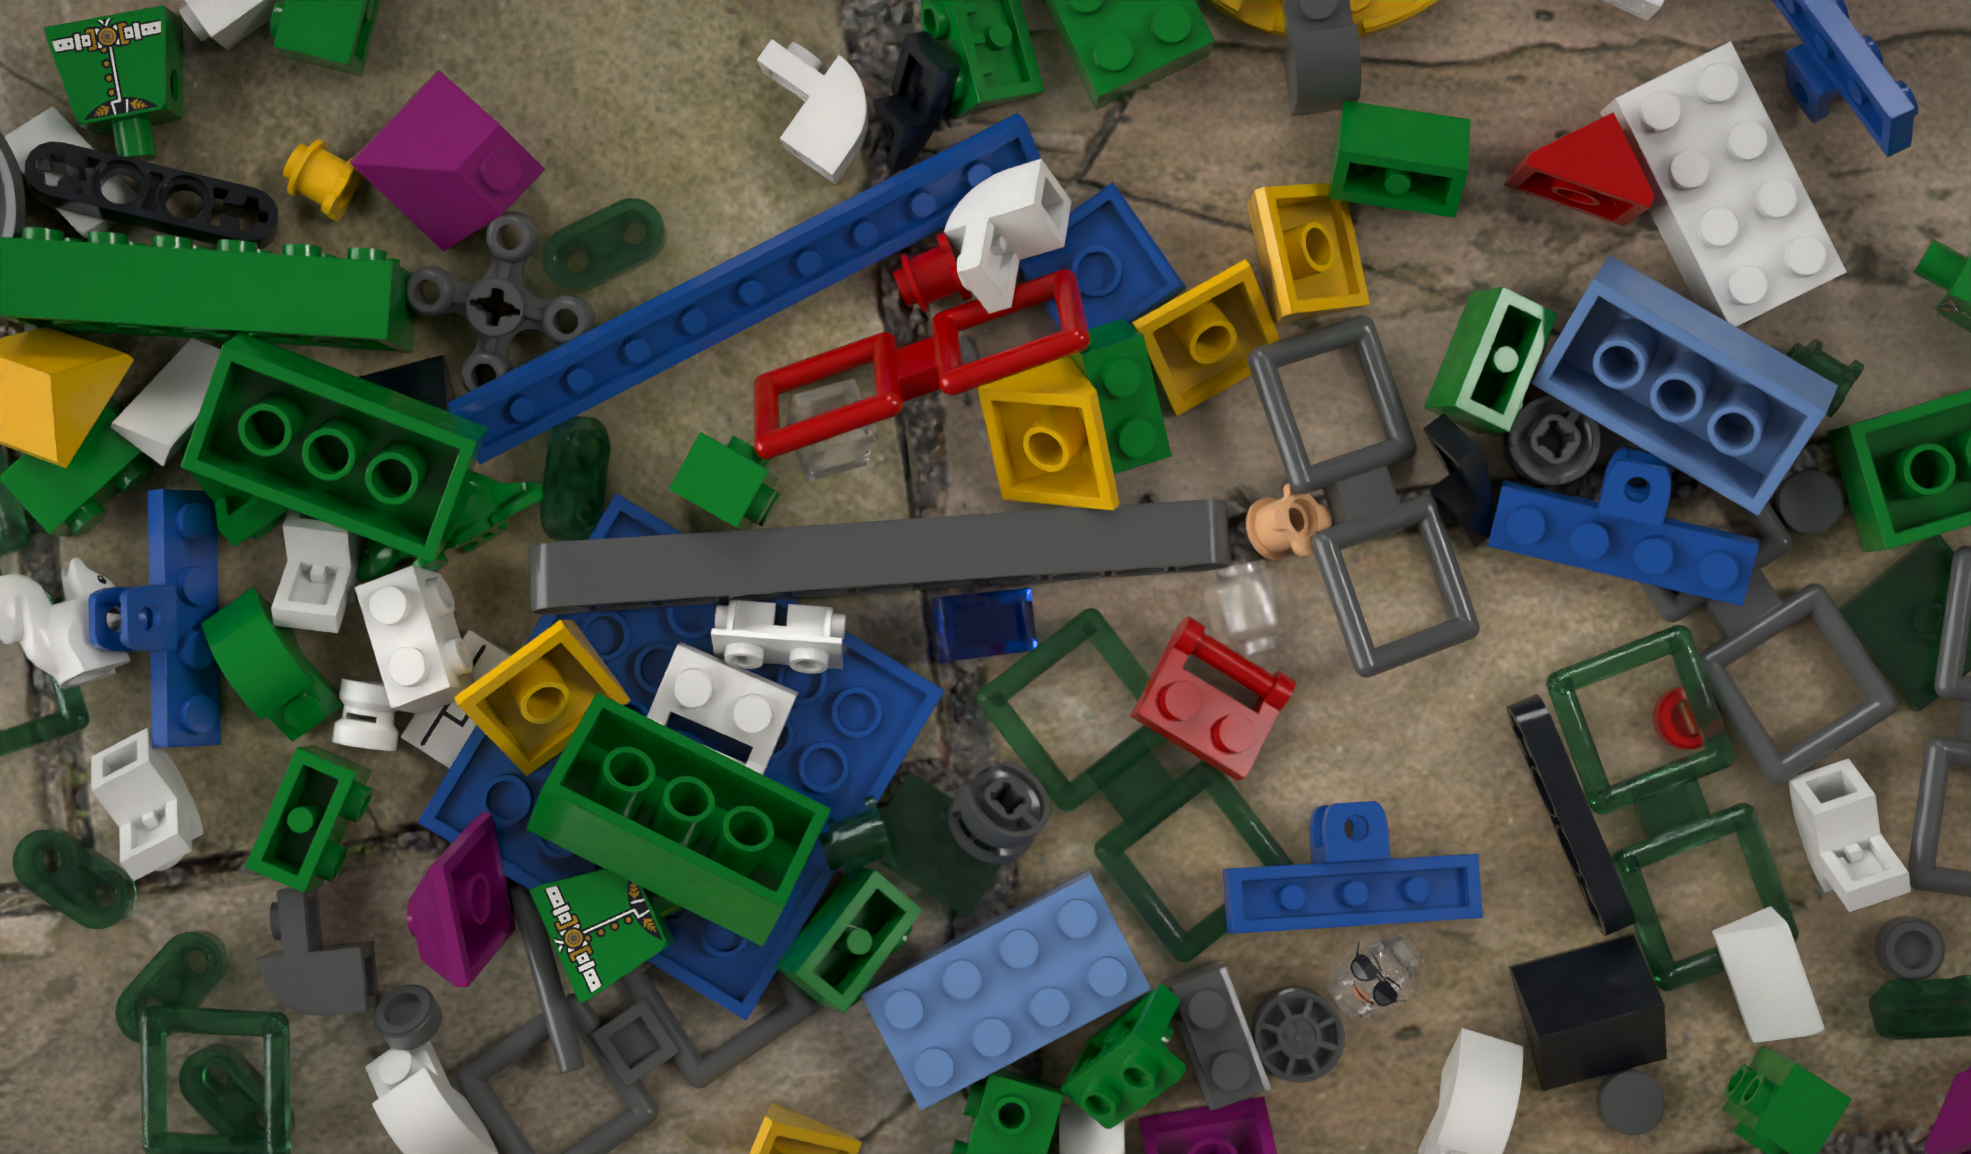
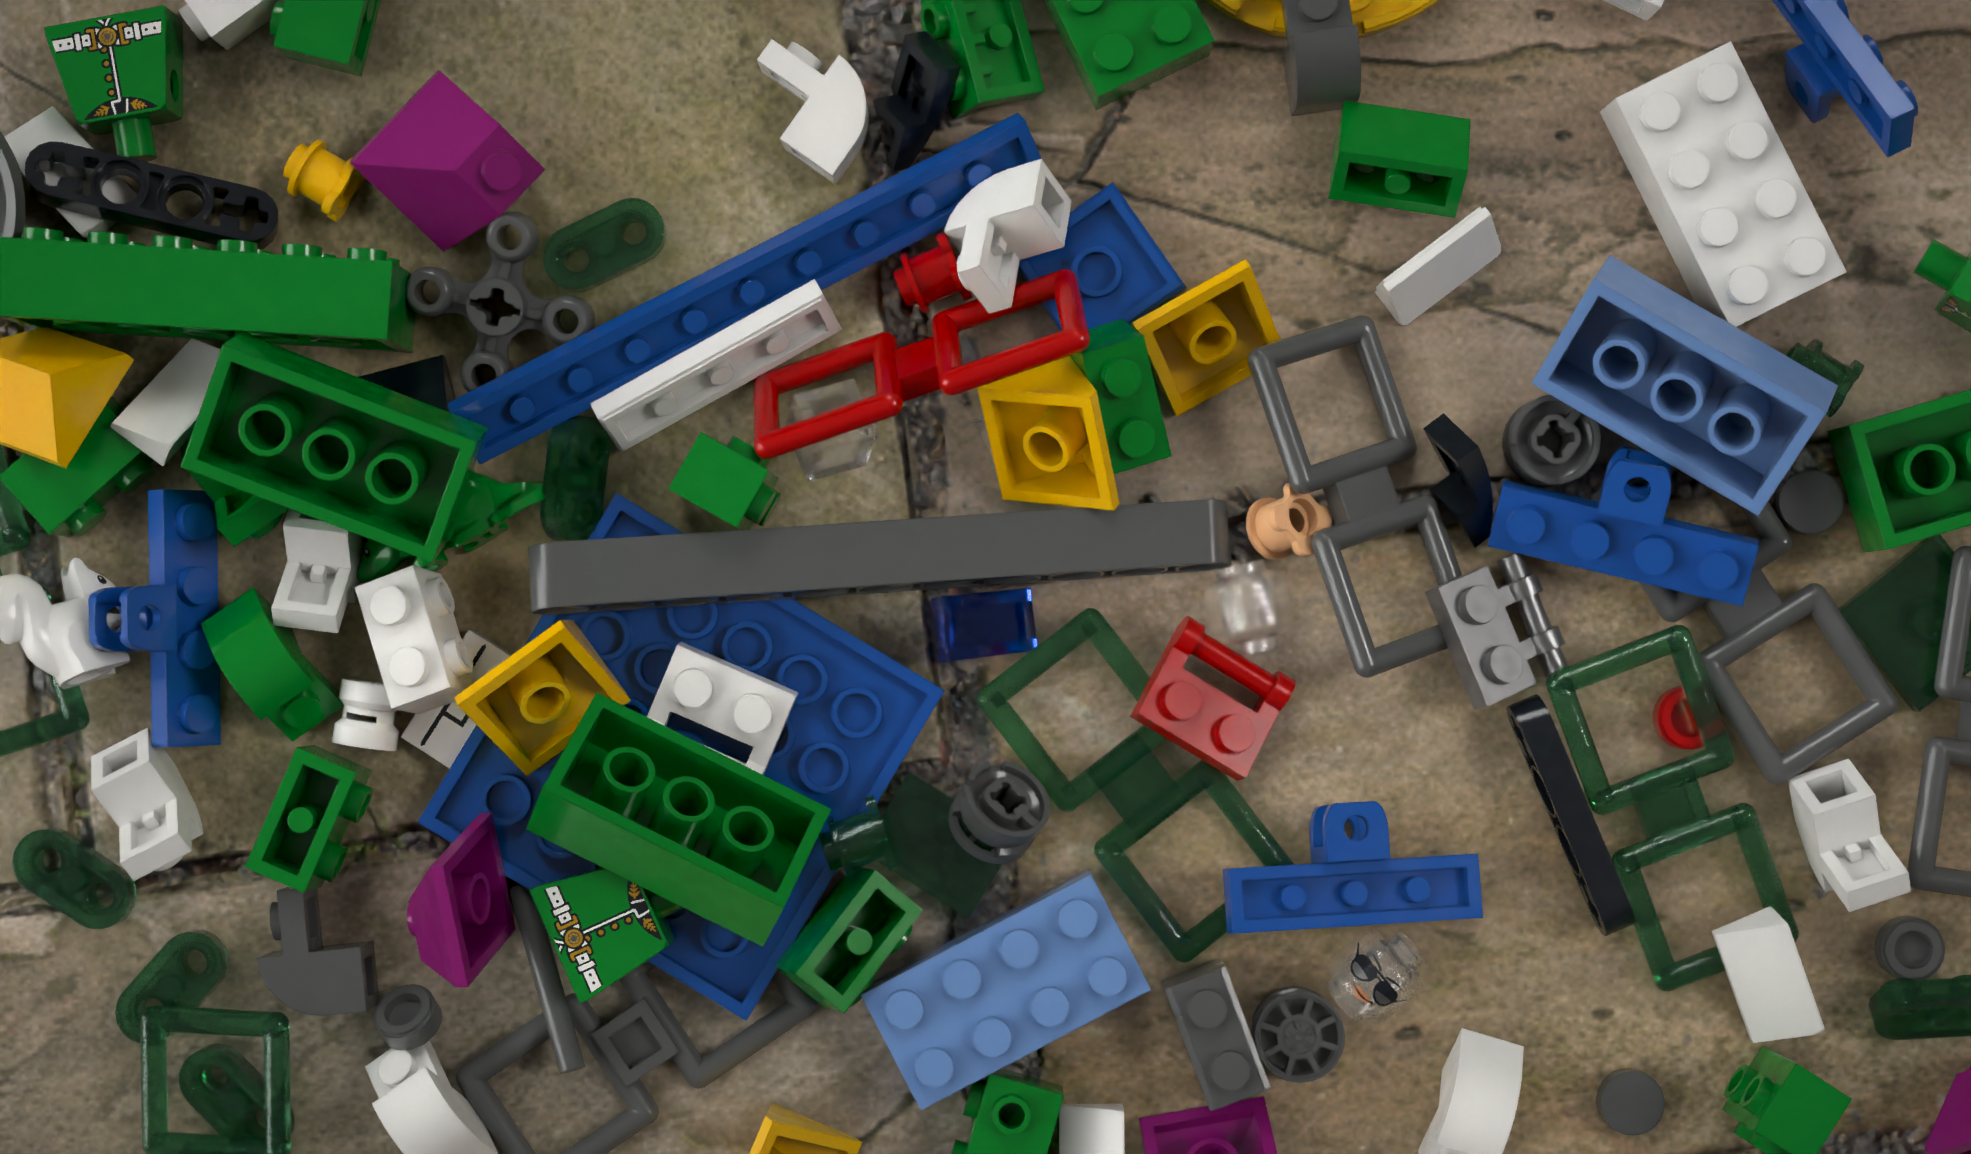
(716, 366): none -> white tile
(808, 642): white hinge -> none
(1126, 1061): green bracket -> none
(1306, 252): yellow slope -> none
(1440, 267): none -> white slope
(1483, 638): none -> flat silver plate
(1491, 360): green brick -> none
(1587, 172): red slope -> none
(1590, 1011): black slope -> none

